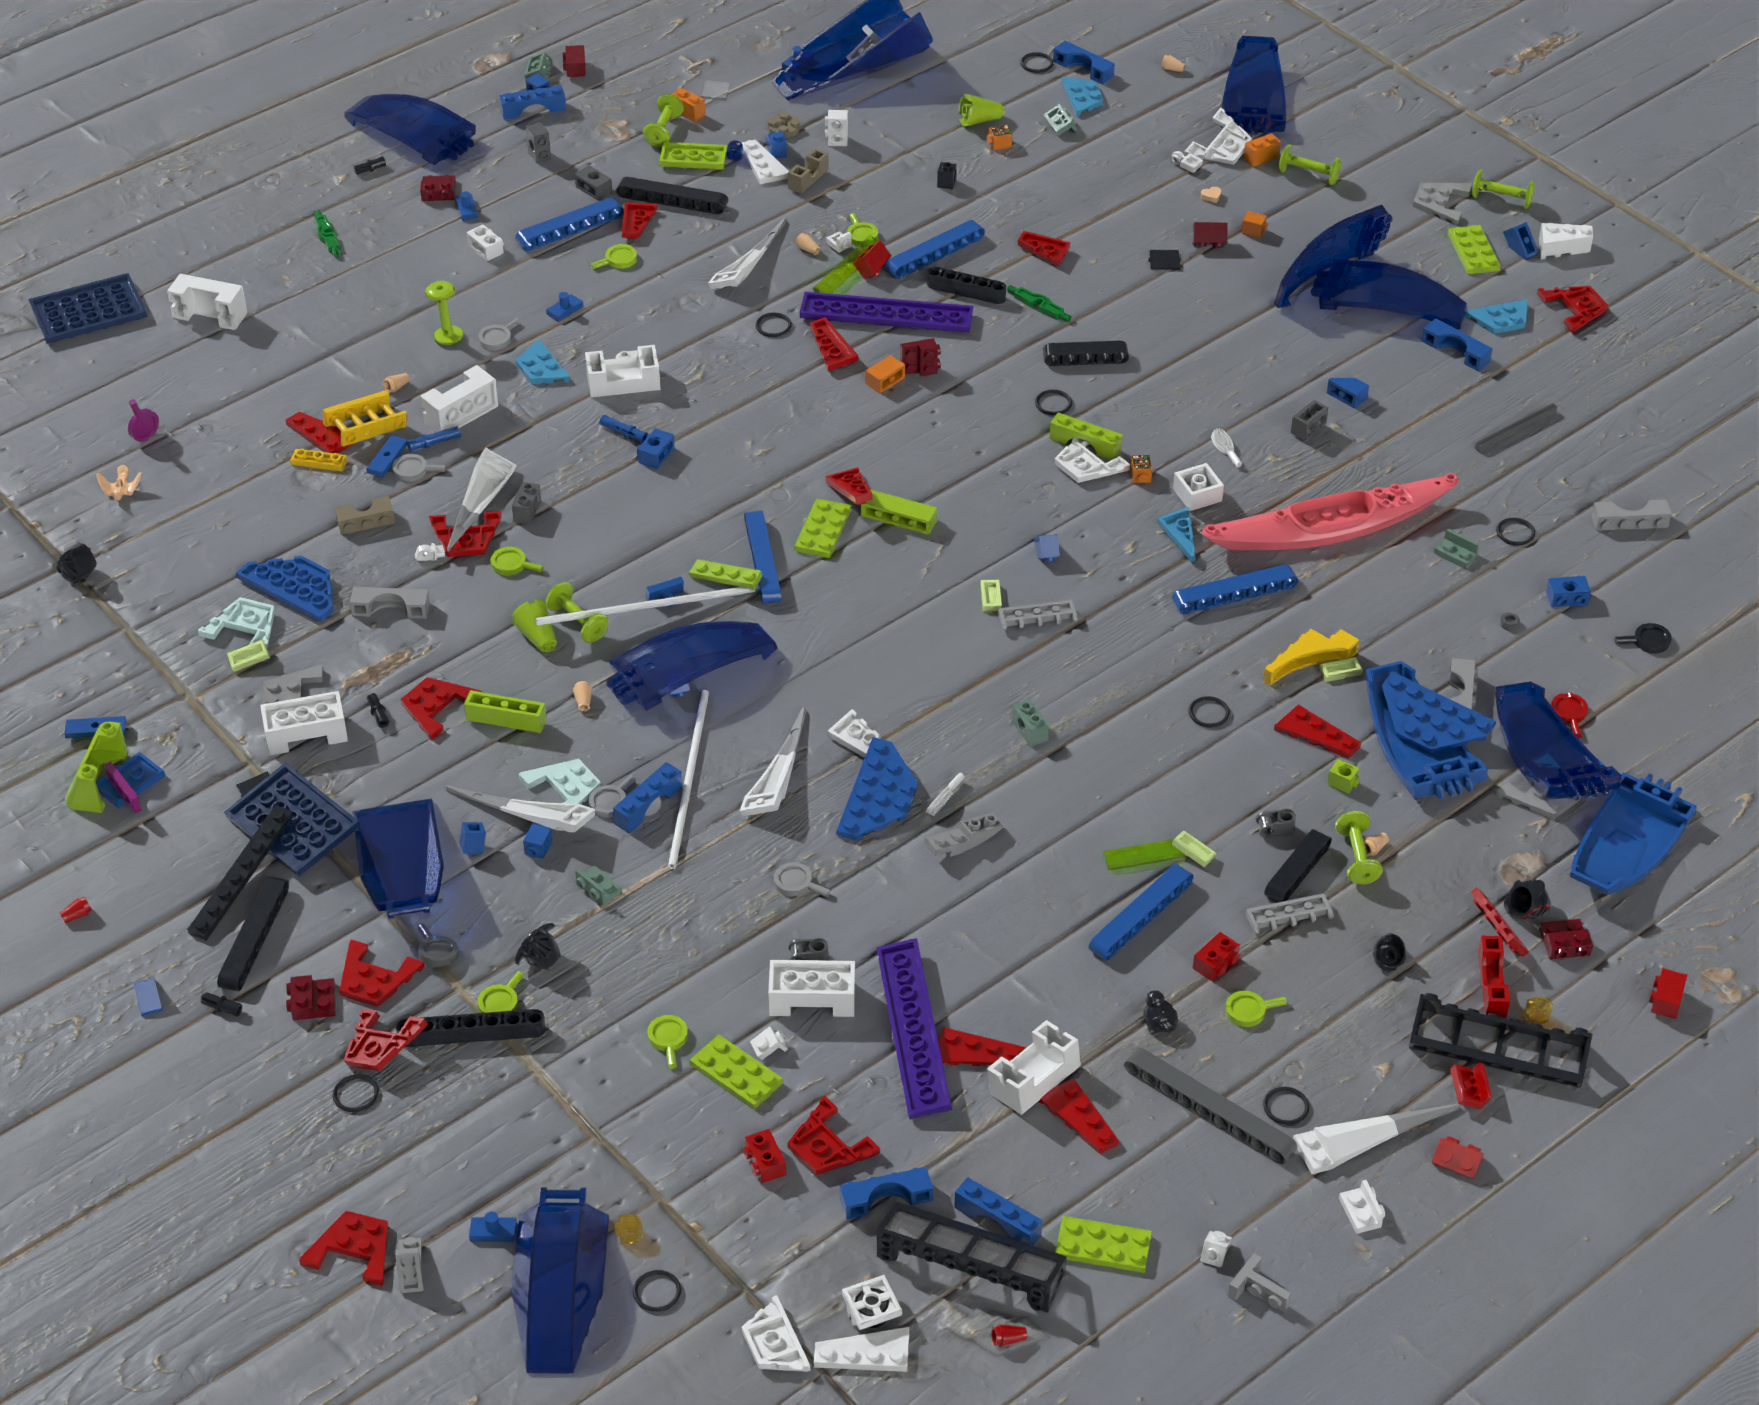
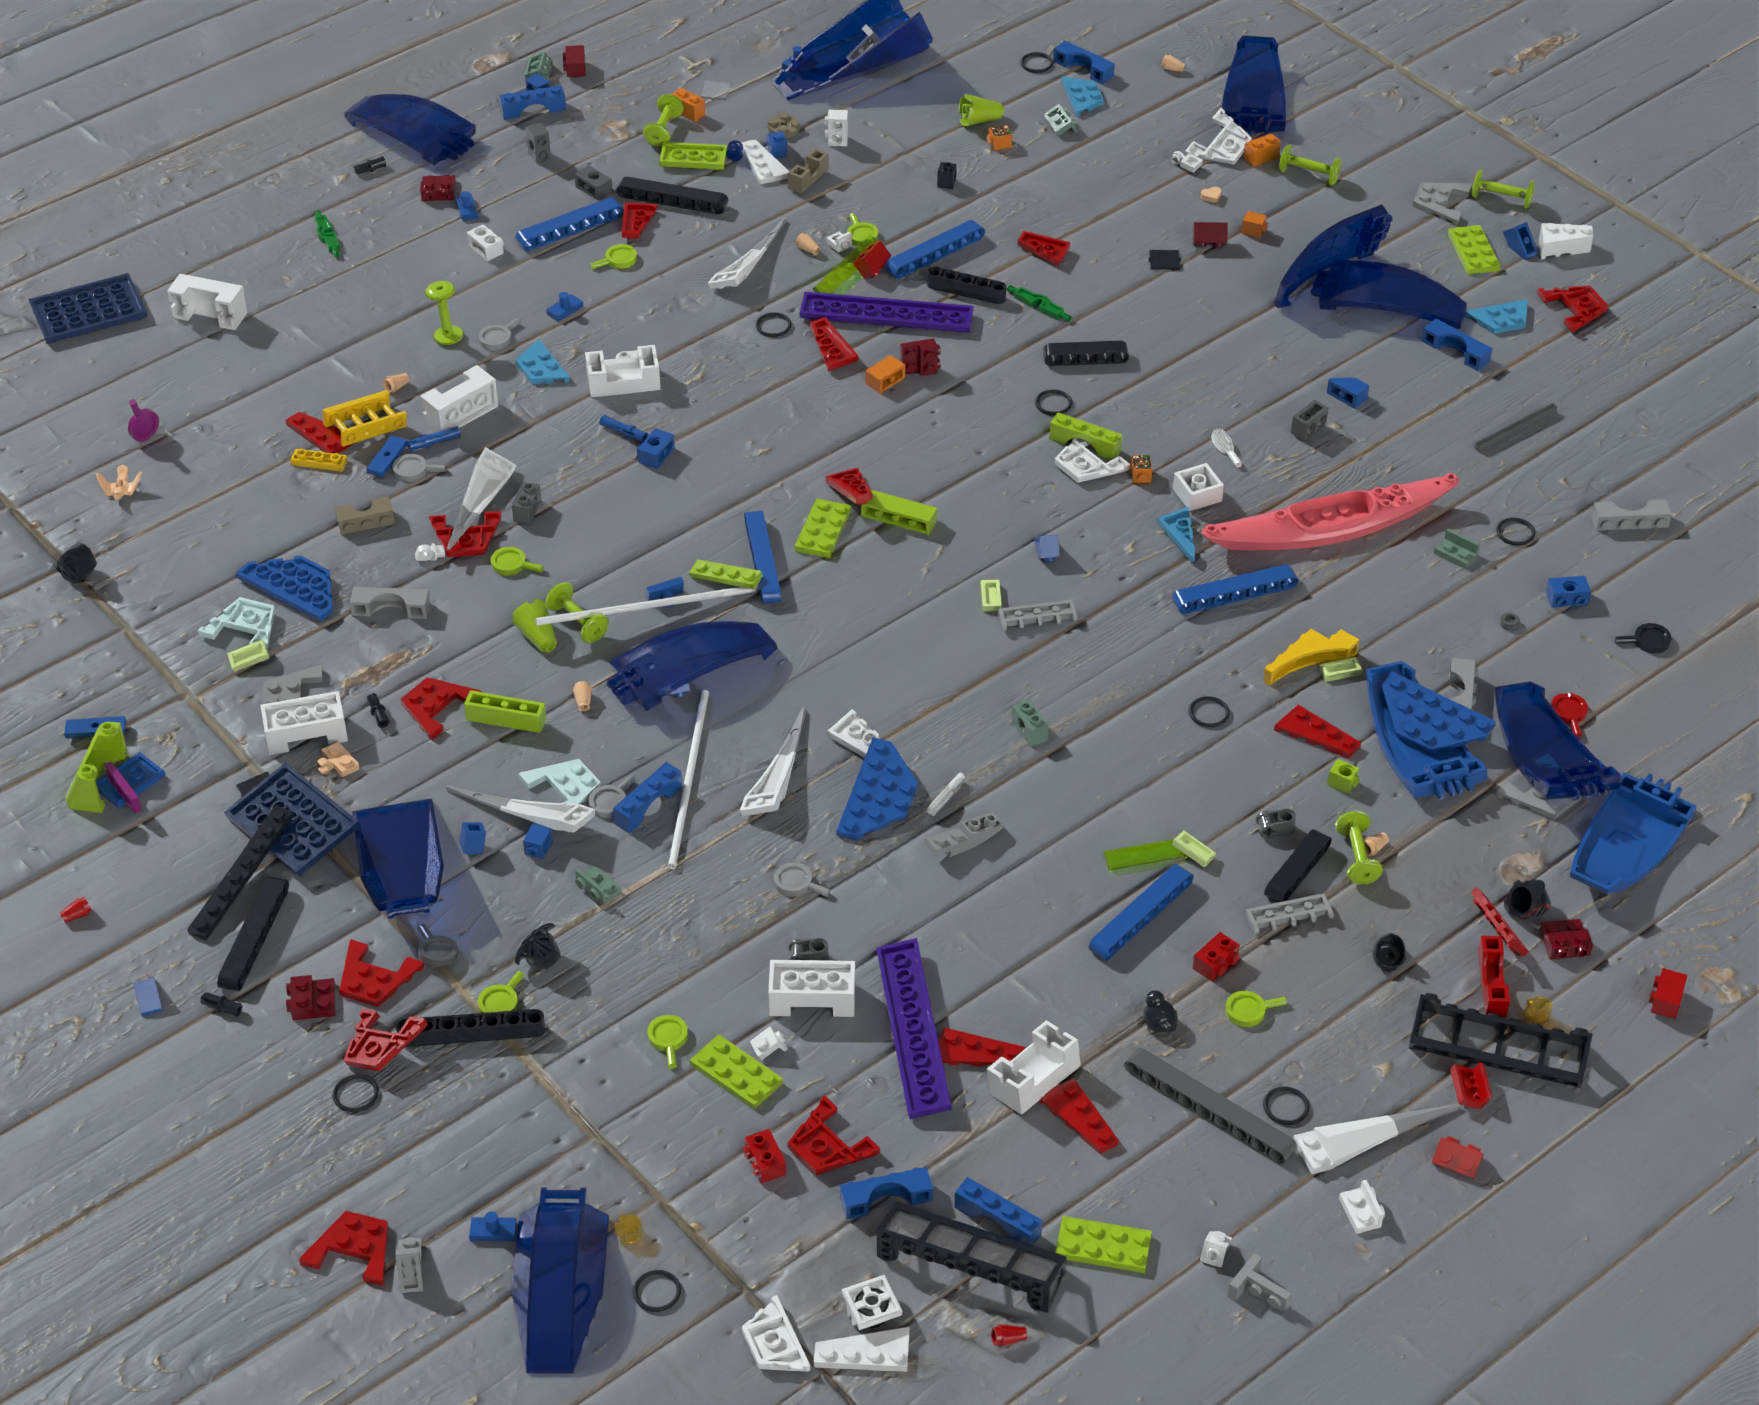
(337, 758): none -> light nougat plate

